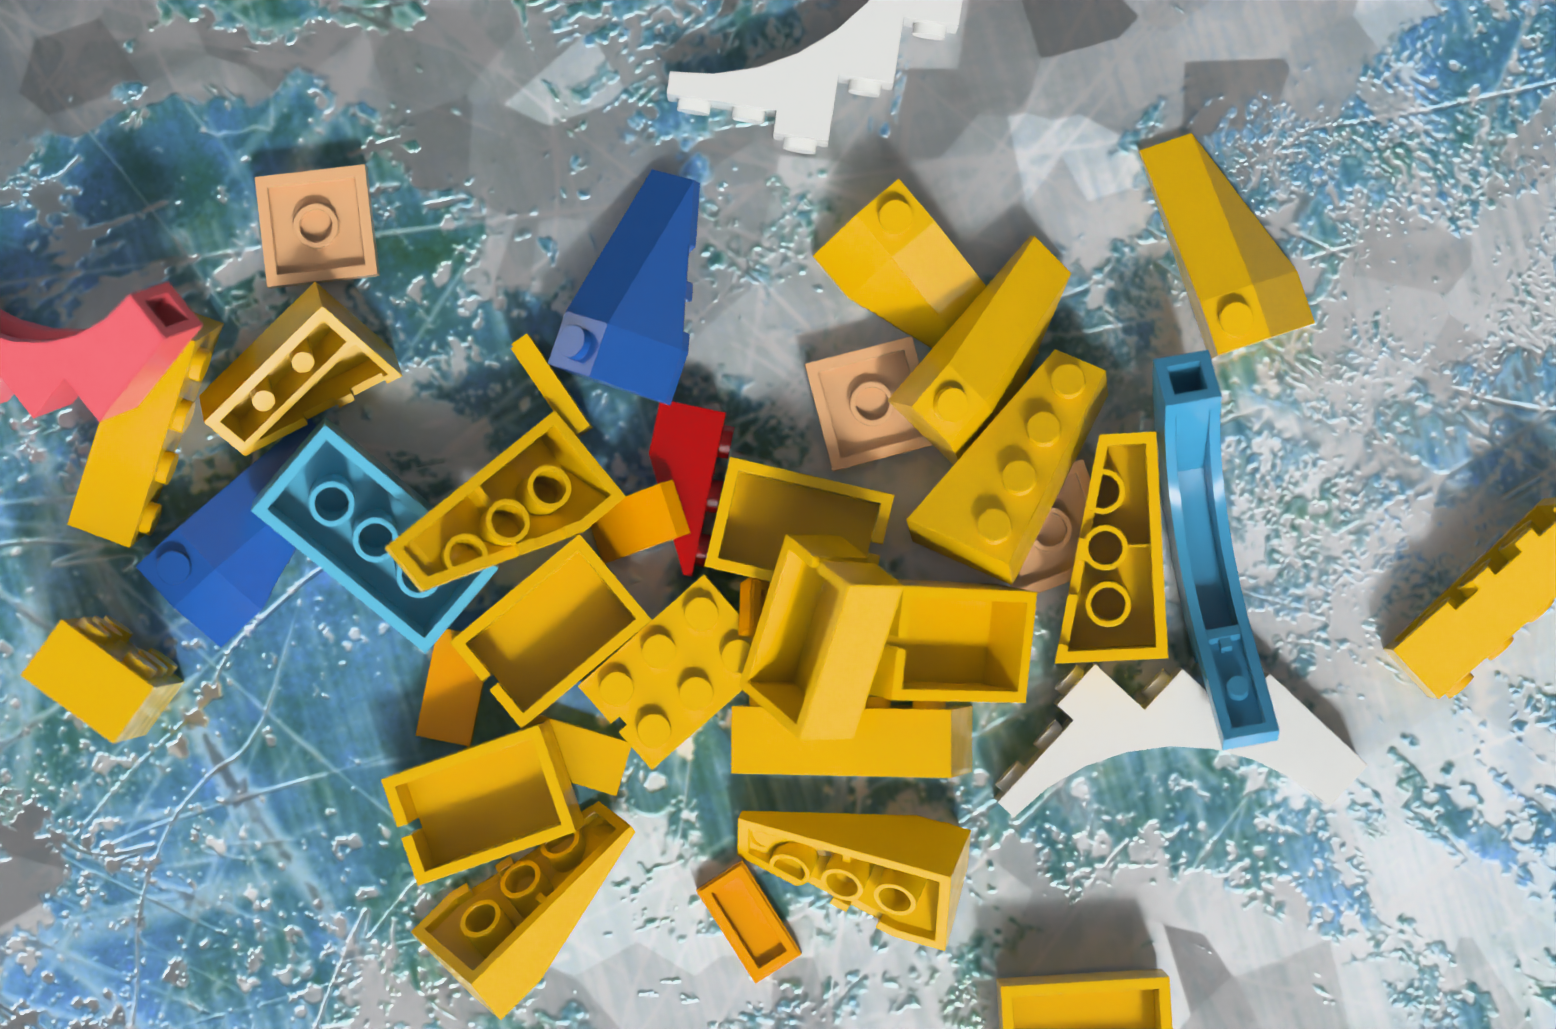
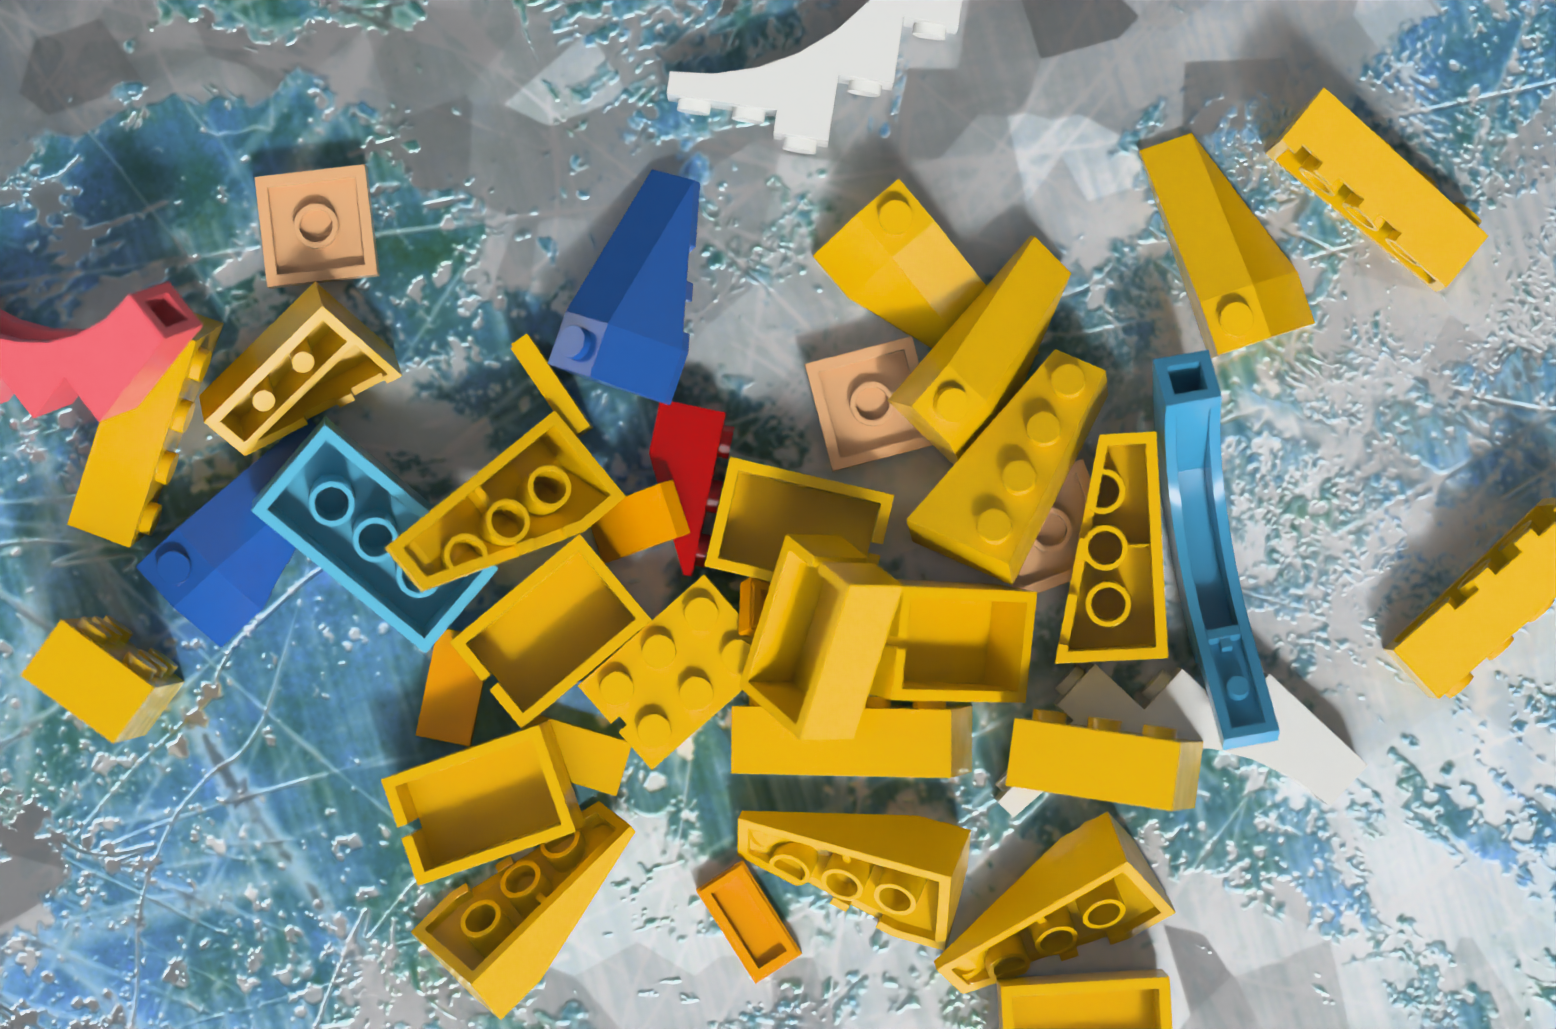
(1074, 894): none -> yellow wedge
(1104, 762): none -> yellow wedge
(1378, 190): none -> yellow wedge

